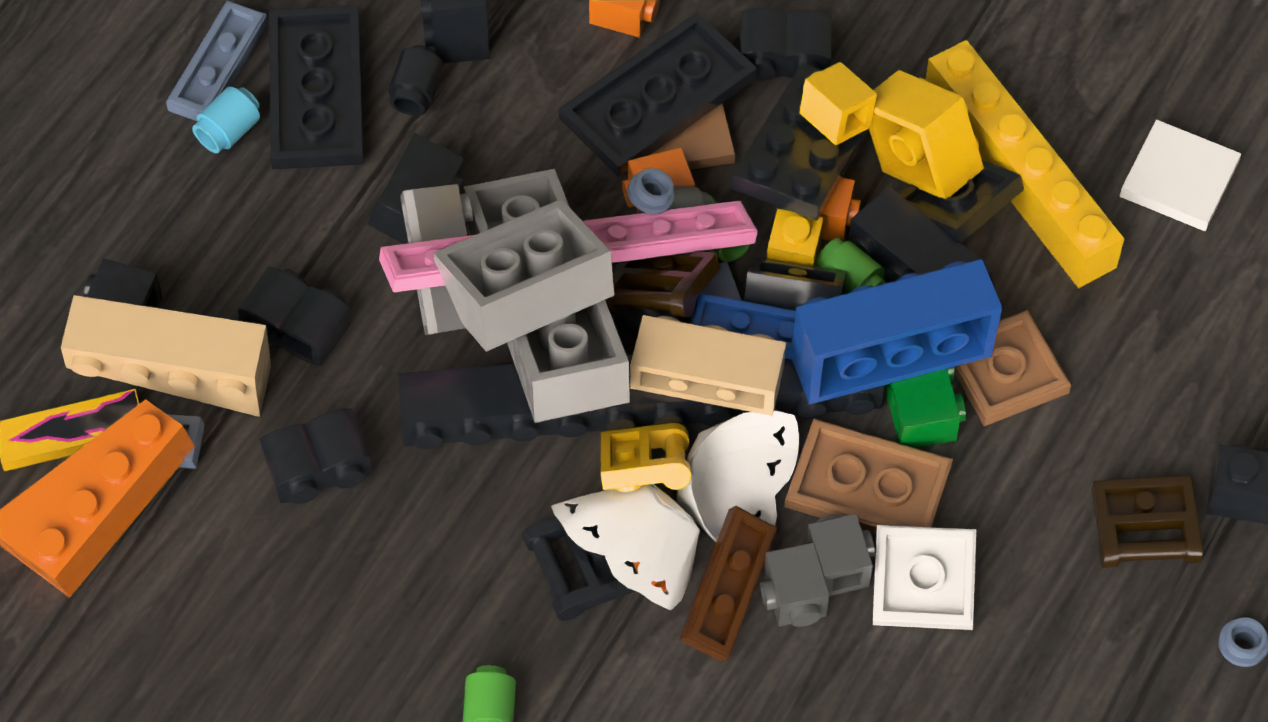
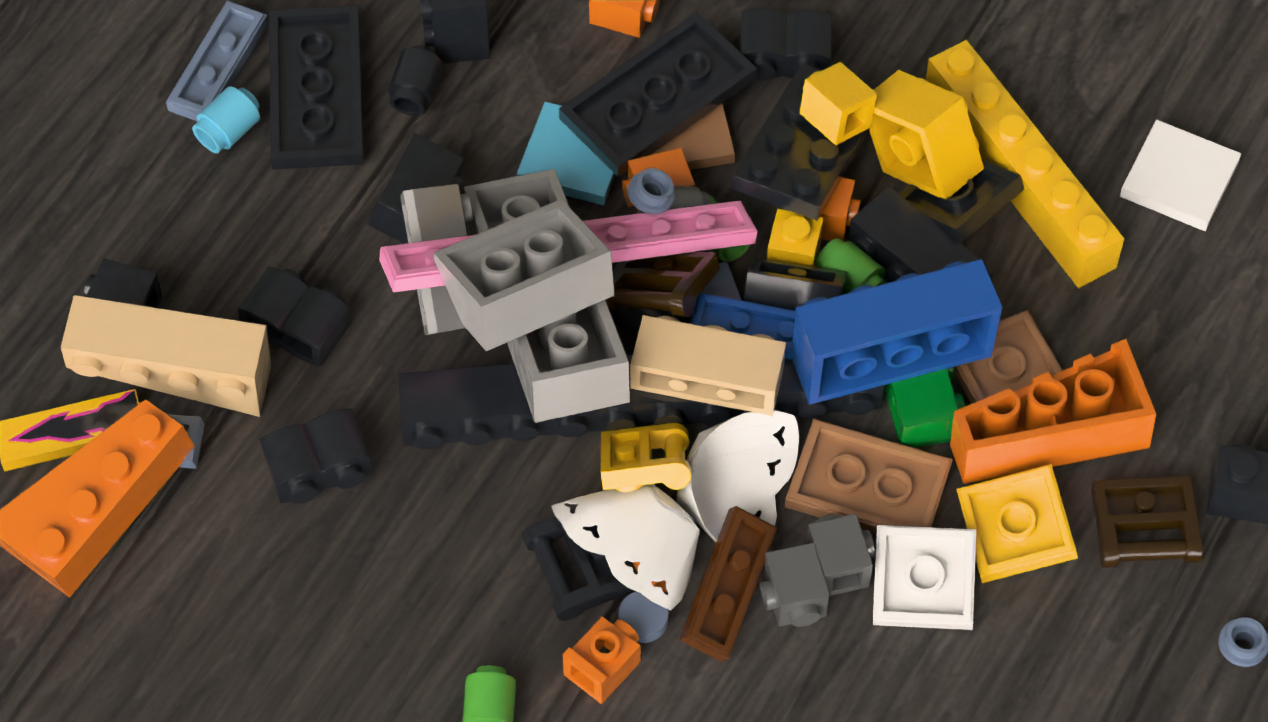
(576, 166): none -> medium azure tile
(603, 672): none -> orange brick
(644, 617): none -> sand blue tile
(1017, 523): none -> yellow plate
(1057, 419): none -> orange wedge

